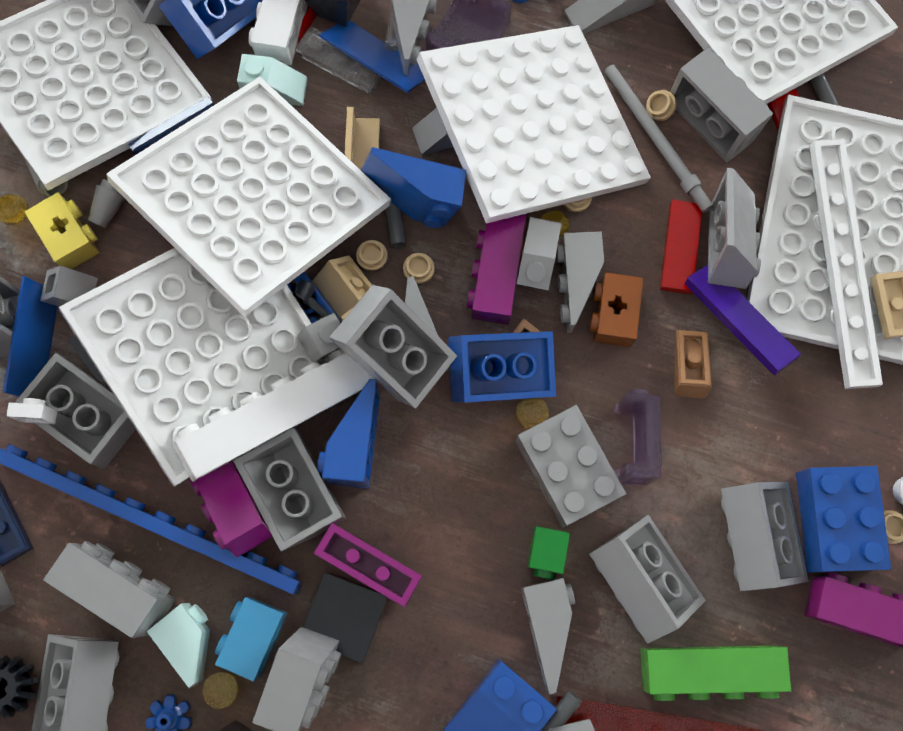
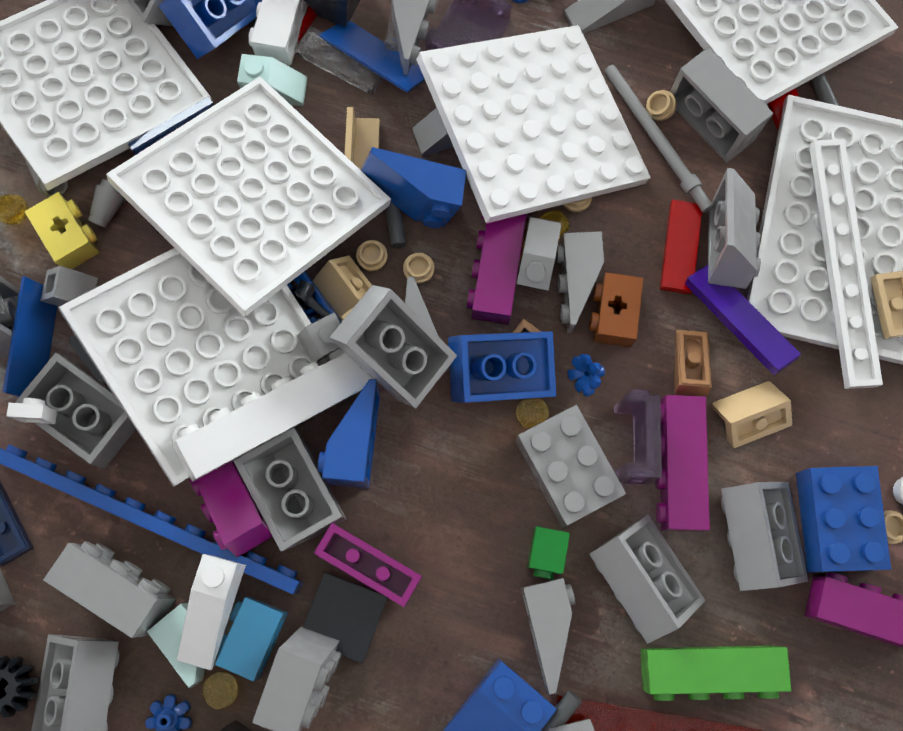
(209, 610): none -> white slope
(586, 374): none -> blue plant
(684, 465): none -> magenta brick
(754, 413): none -> tan panel

